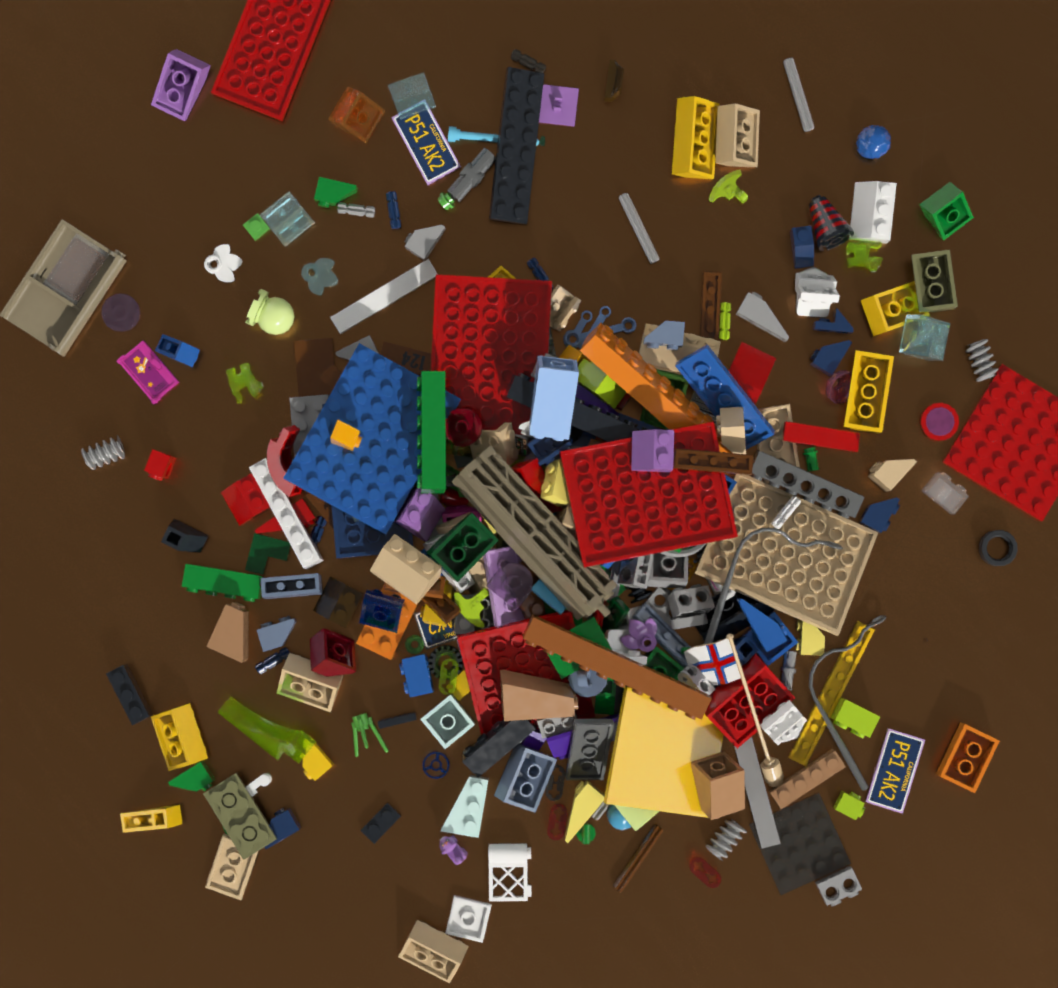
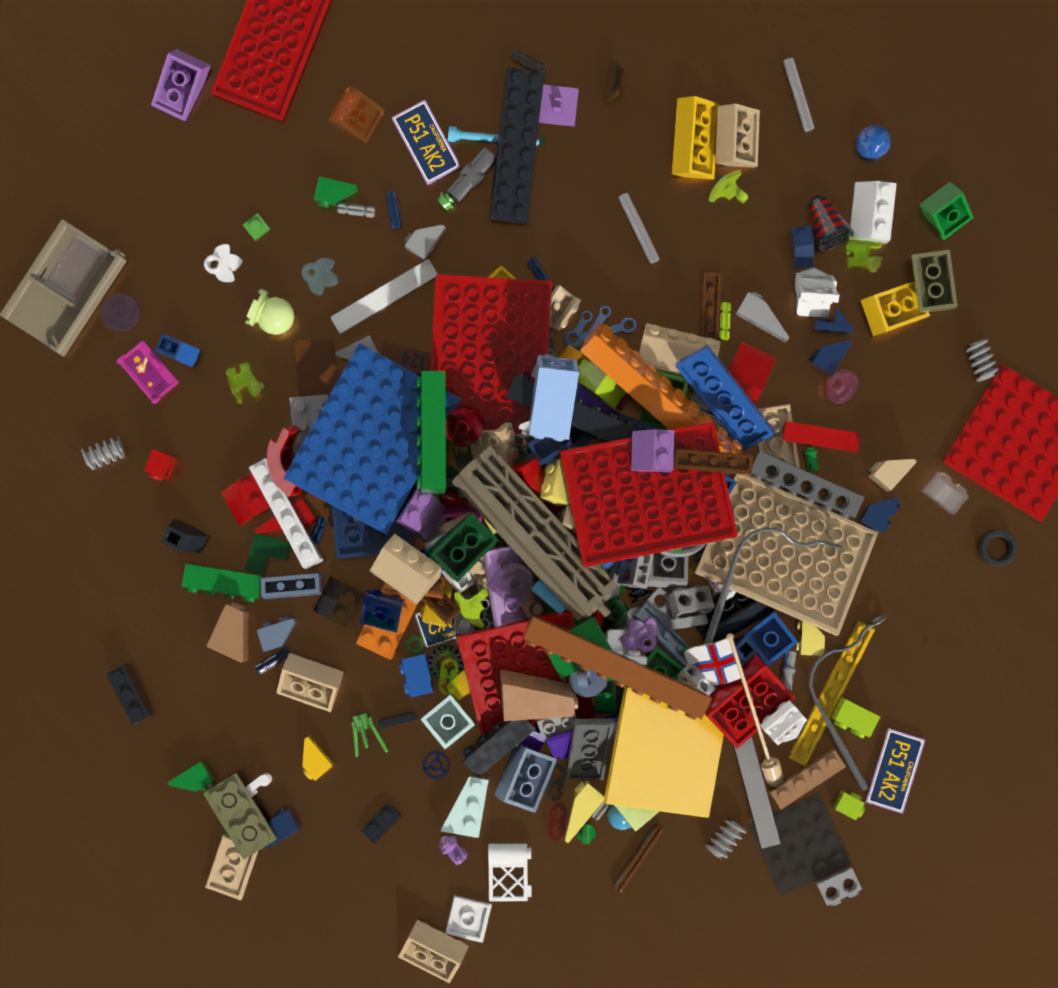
(151, 819): yellow slope -> none
(179, 737): yellow slope -> none
(268, 735): clear neon green arch -> none
(287, 218): clear light blue slope -> none
(332, 654): dark red slope -> none
(345, 436): light orange slope -> none
(412, 95): clear light blue slope -> none
(667, 334): sand blue slope -> none
(701, 875): clear red beam -> none
(719, 785): medium nougat slope -> none
(732, 429): tan slope -> none
(767, 631): blue slope -> none
(785, 513): white axle -> none
(868, 392): yellow slope -> none
(924, 337): clear light blue slope -> none
(939, 421): tile -> none
(967, 757): orange brick -> none

